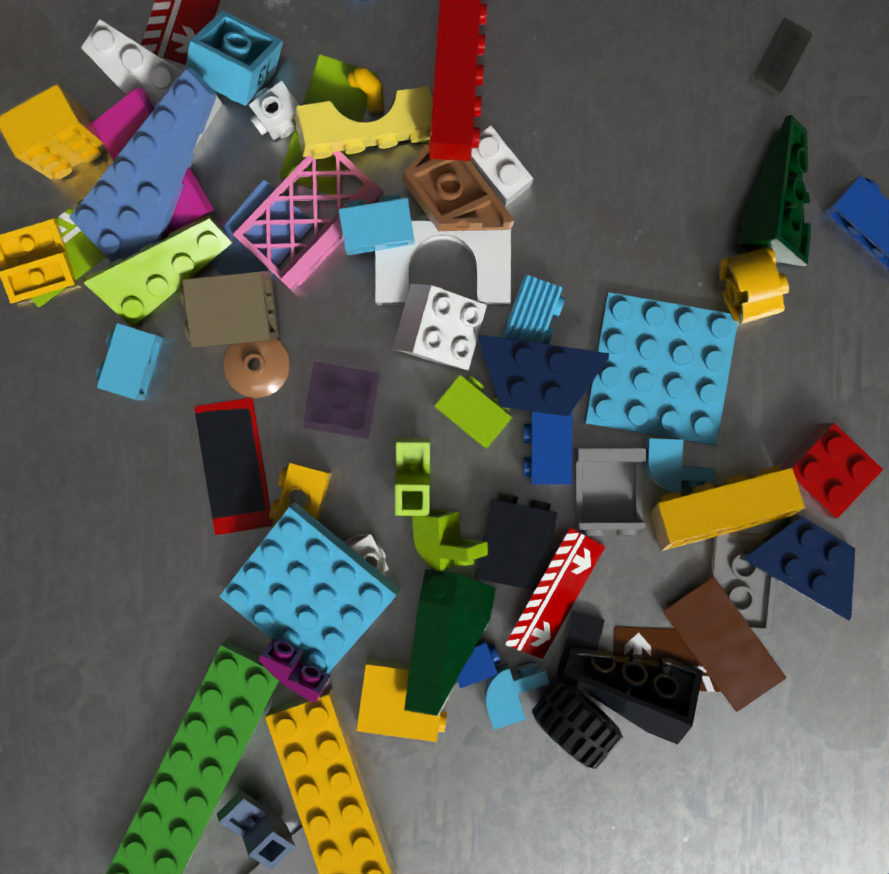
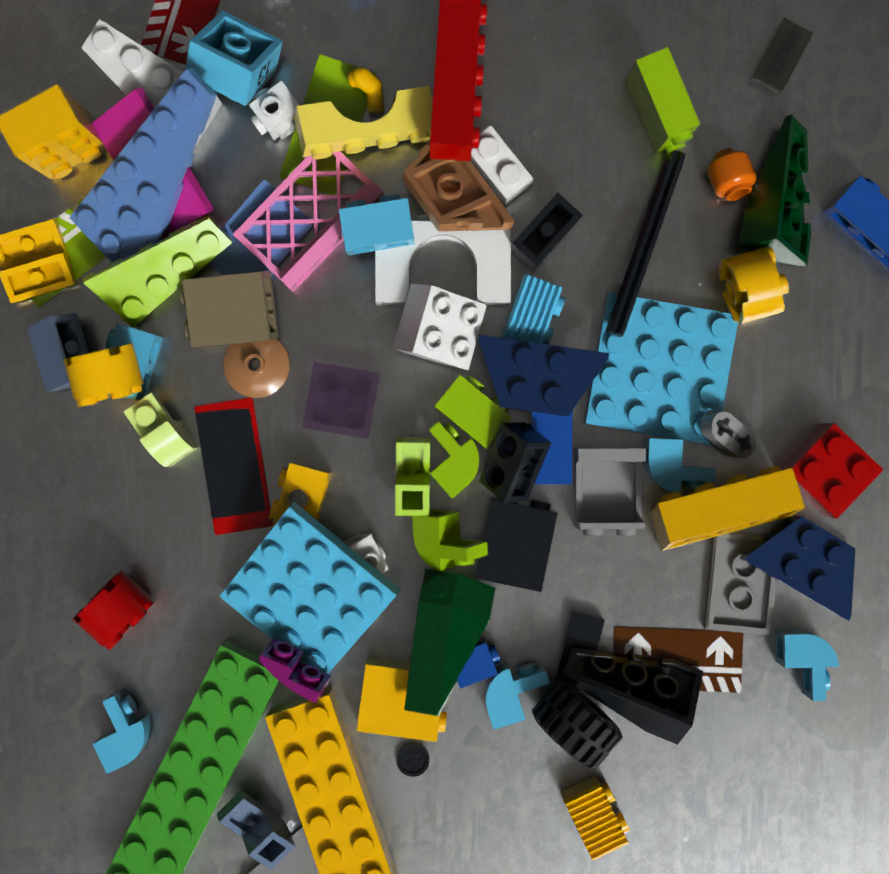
(53, 341): none -> sand blue brick
(104, 372): none -> yellow brick
(113, 610): none -> red brick
(129, 736): none -> medium azure brick
(159, 433): none -> yellowish green brick
(413, 759): none -> black piece
(461, 466): none -> lime brick
(514, 462): none -> black brick
(546, 231): none -> black brick
(555, 594): red sticker -> none
(594, 817): none -> yellow brick
(645, 243): none -> black axle
(662, 101): none -> lime brick
(724, 644): reddish brown sticker -> none
(731, 174): none -> orange head
(731, 428): none -> light grey beam
(807, 651): none -> medium azure brick

